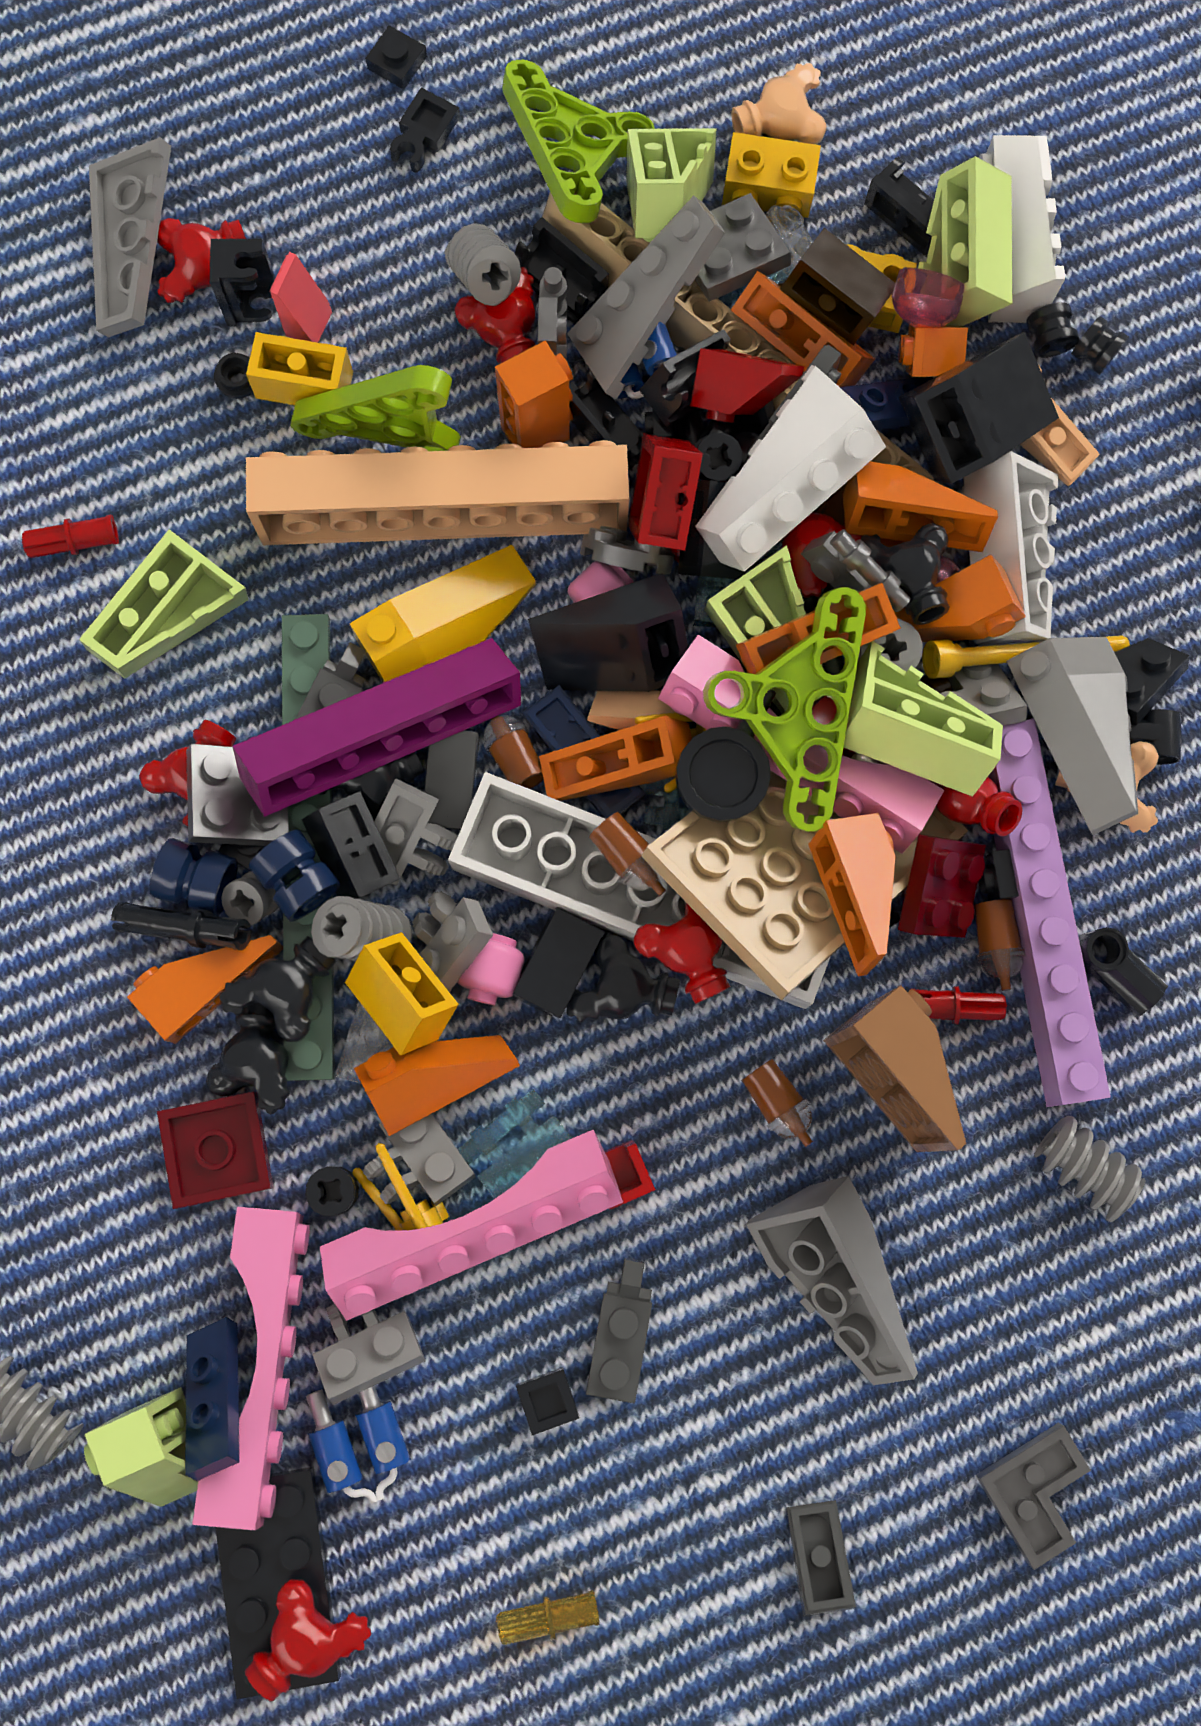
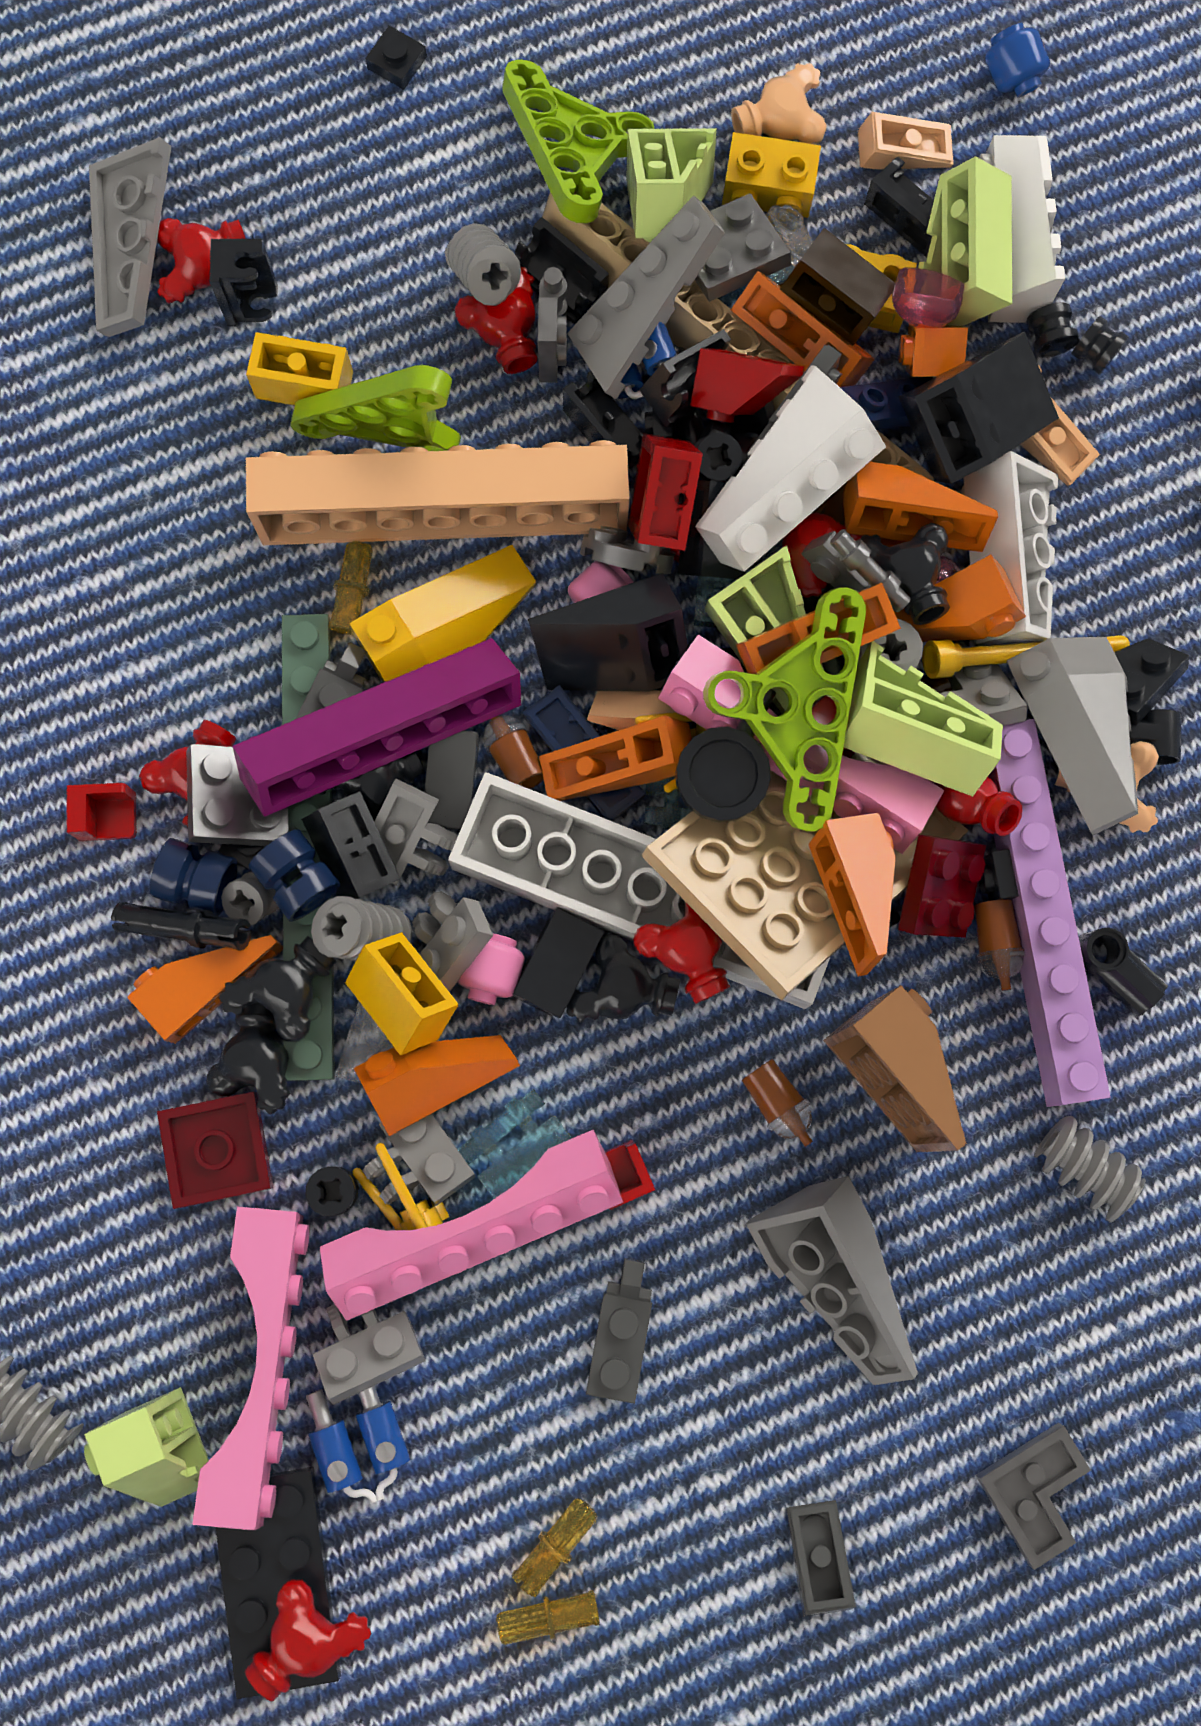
(70, 536): red axle -> none
(101, 811): none -> red panel
(161, 606): yellowish green wedge -> none
(212, 1399): dark blue plate -> none
(225, 369): black plate -> none
(299, 301): coral slope -> none
(351, 586): none -> clear yellow axle
(424, 125): black plate -> none
(535, 397): orange brick -> none
(547, 1401): black plate -> none
(555, 1547): none -> clear yellow axle
(624, 851): dark orange piece -> none
(914, 140): none -> light nougat slope
(964, 1005): red axle -> none
(1017, 60): none -> blue head

